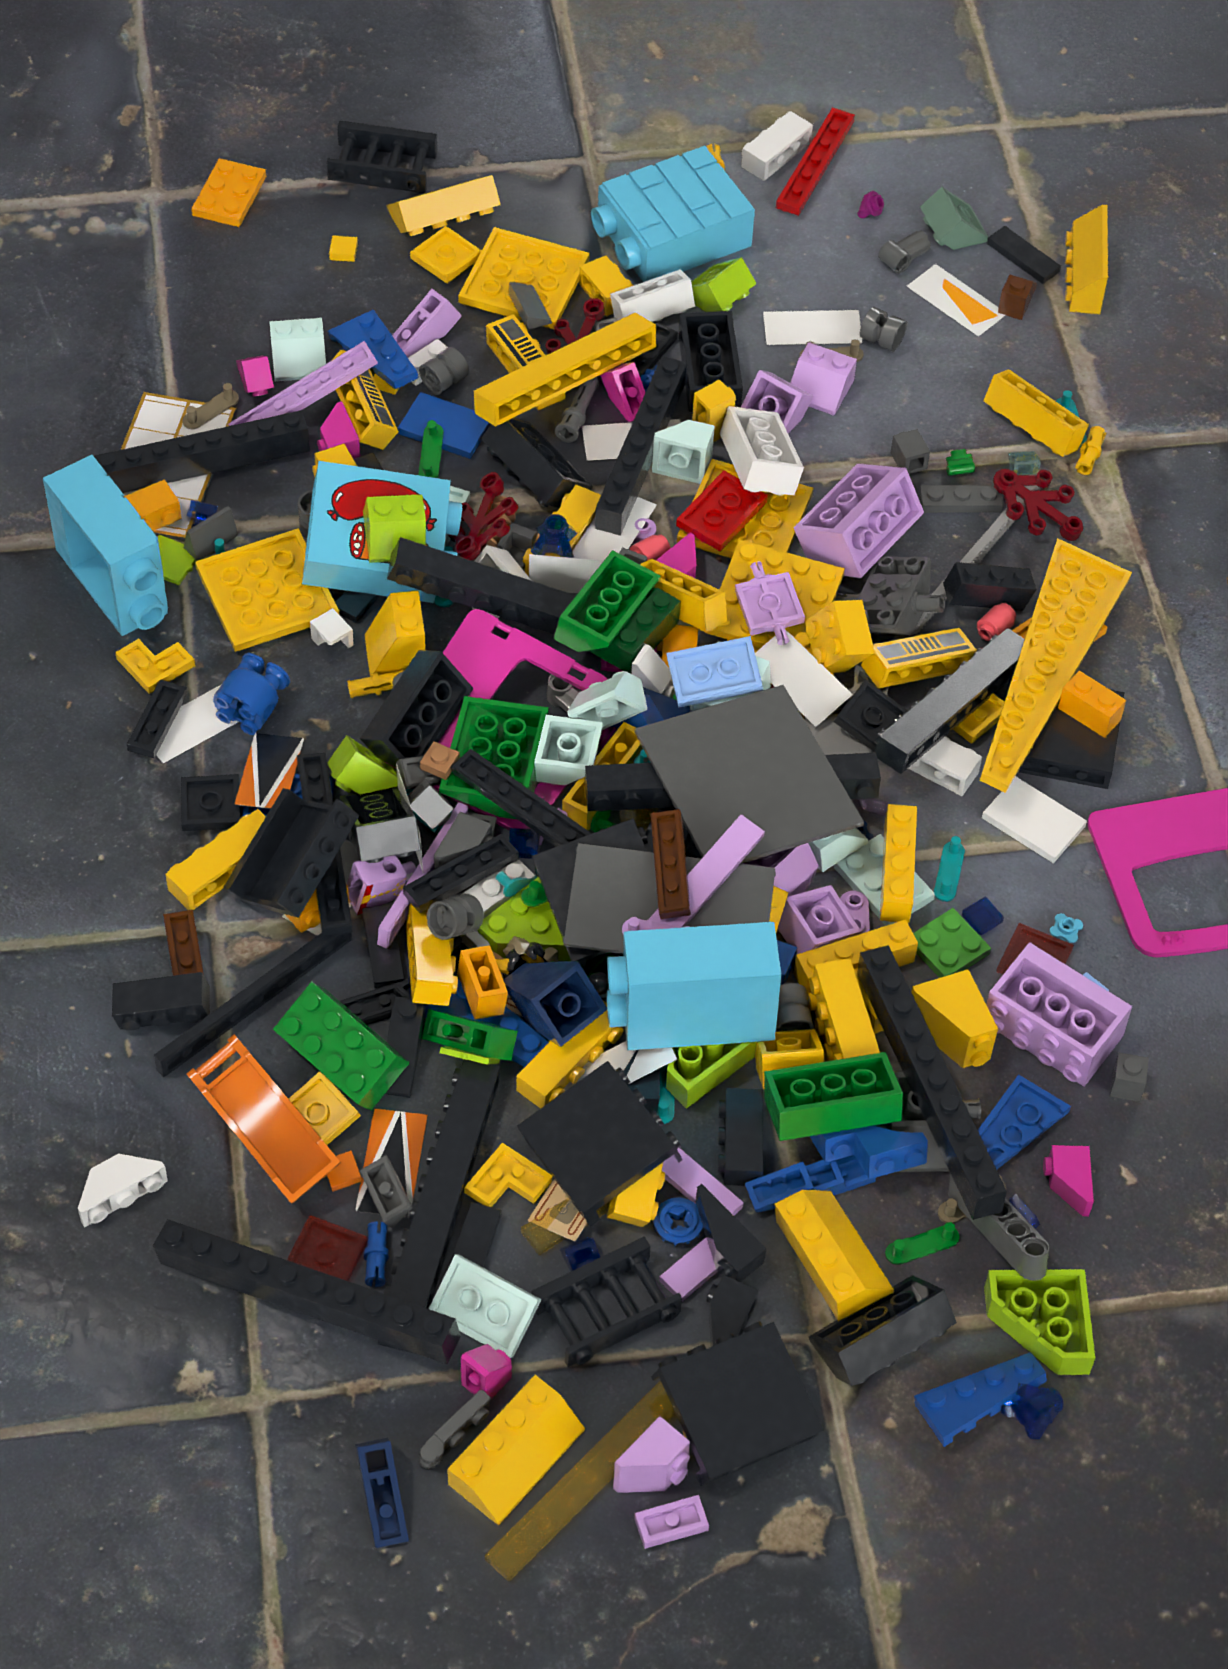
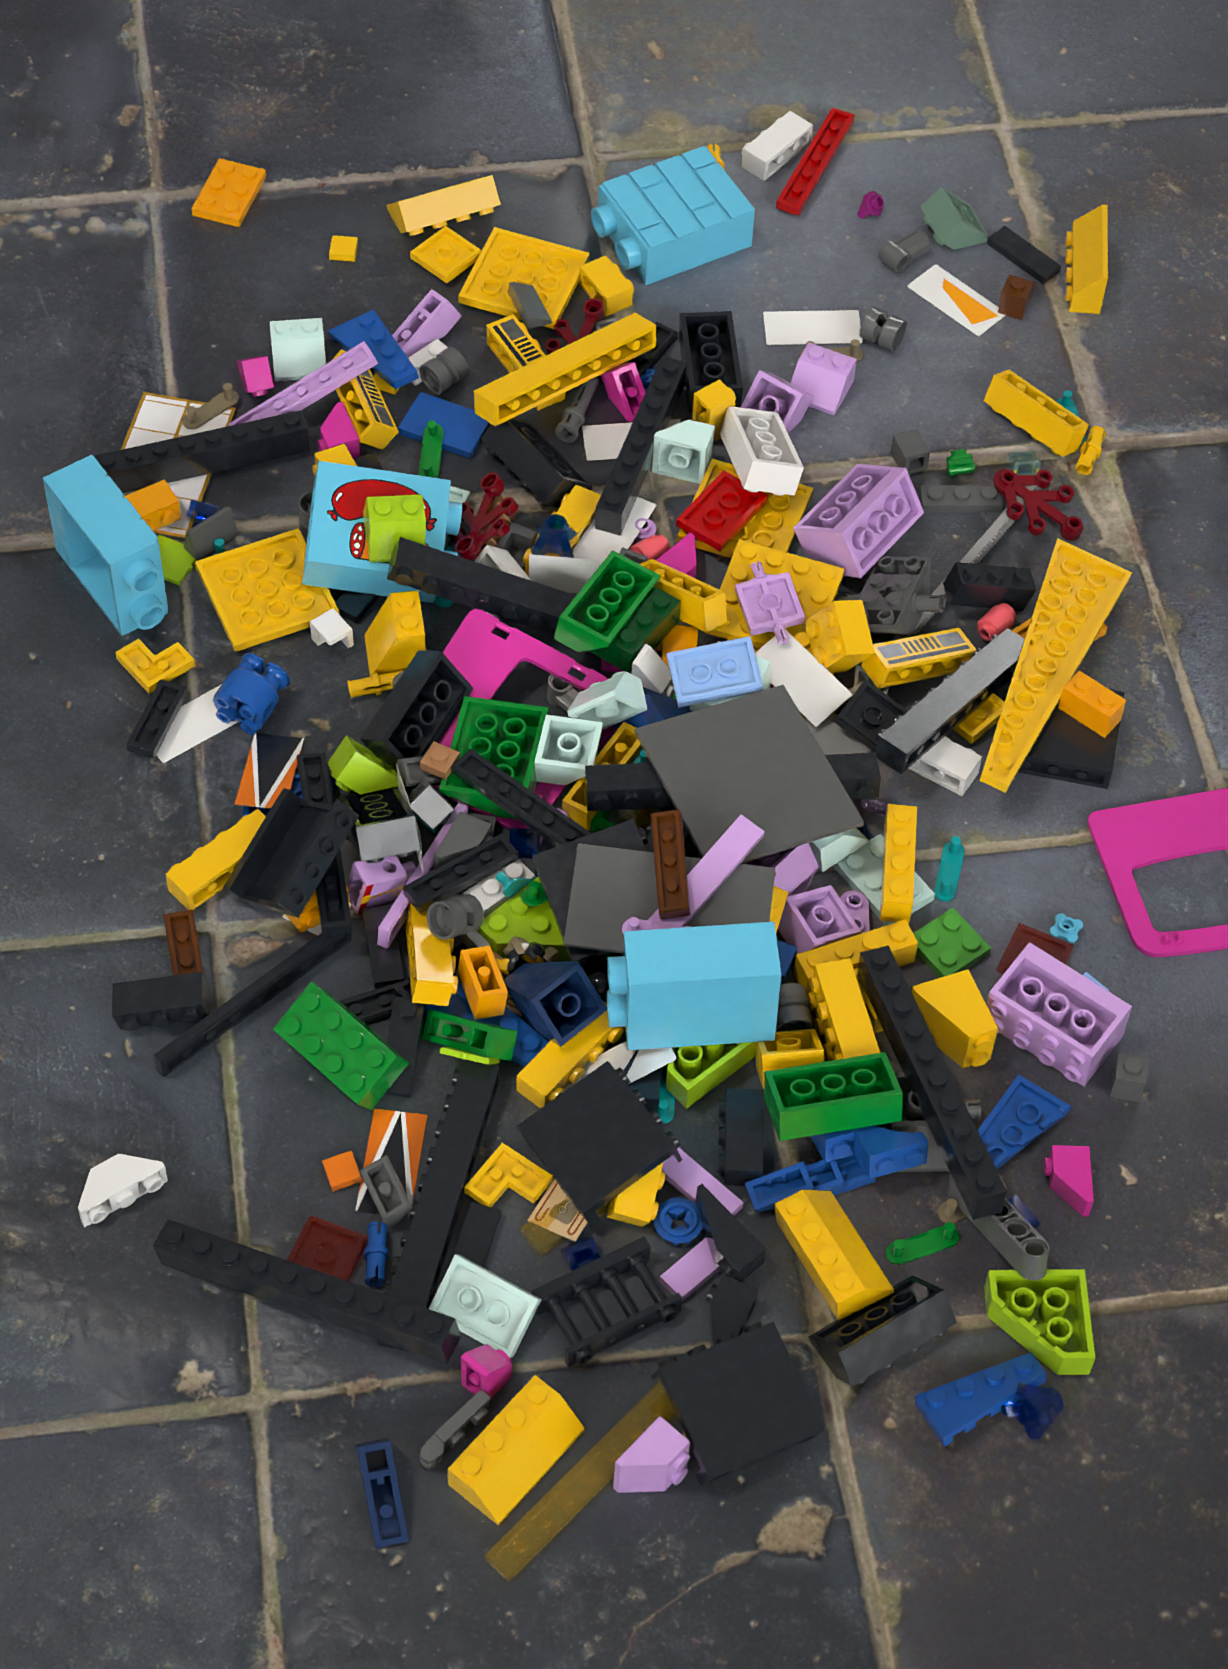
(209, 802): black plate -> none
(265, 1121): orange windscreen -> none
(324, 1107): yellow plate -> none
(382, 139): black fence -> none
(655, 297): white brick -> none
(671, 1521): lavender plate -> none
(722, 285): lime slope -> none
(982, 916): clear blue tile -> none
(1034, 819): white tile -> none

